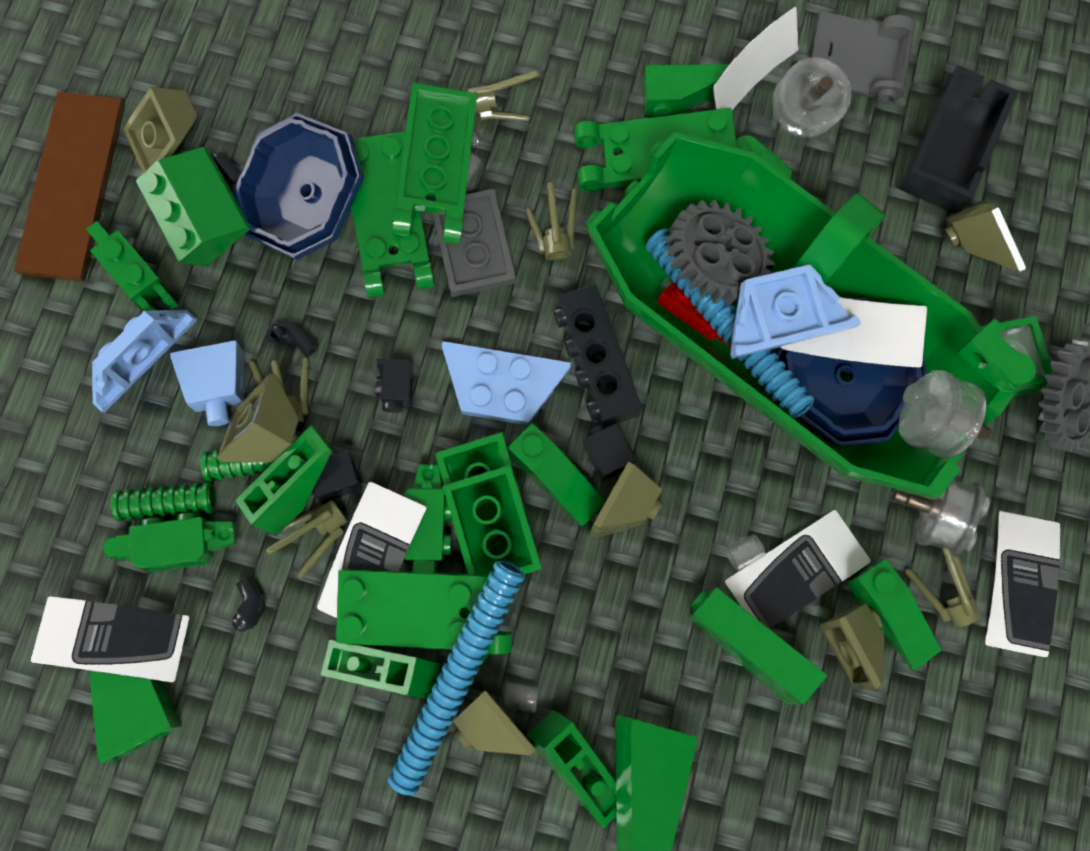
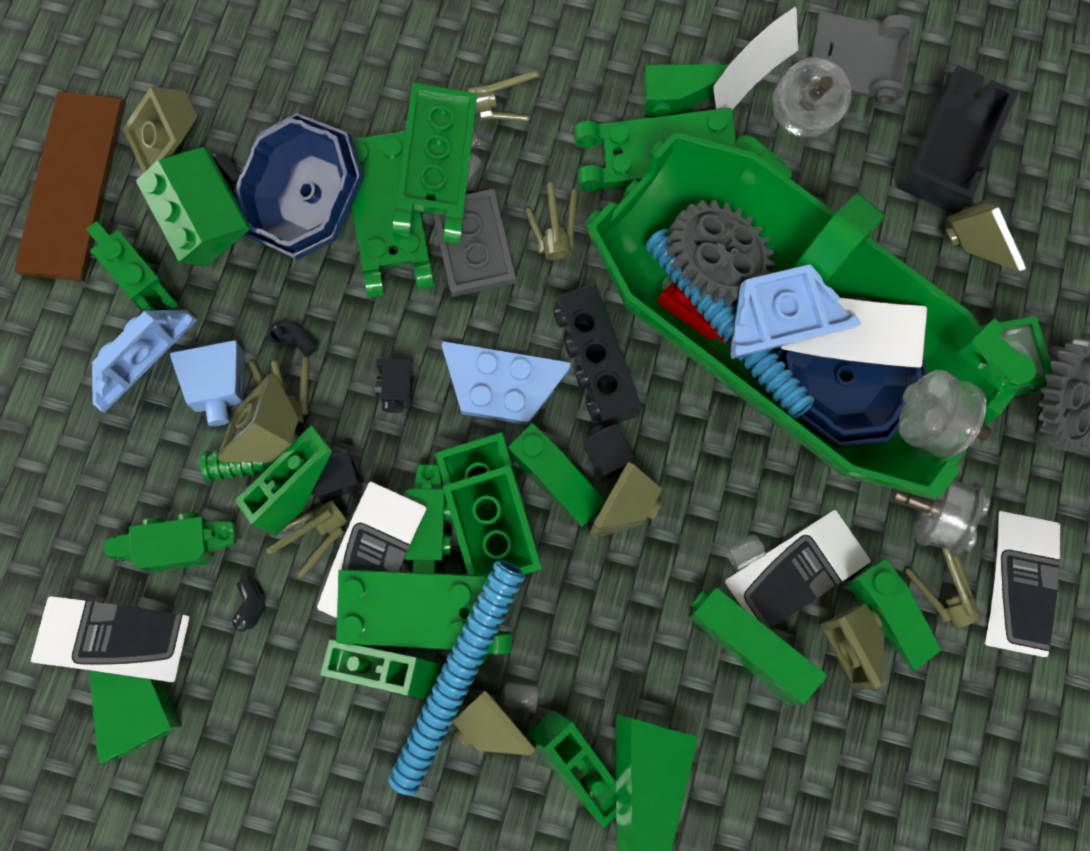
(162, 501): green piece -> none

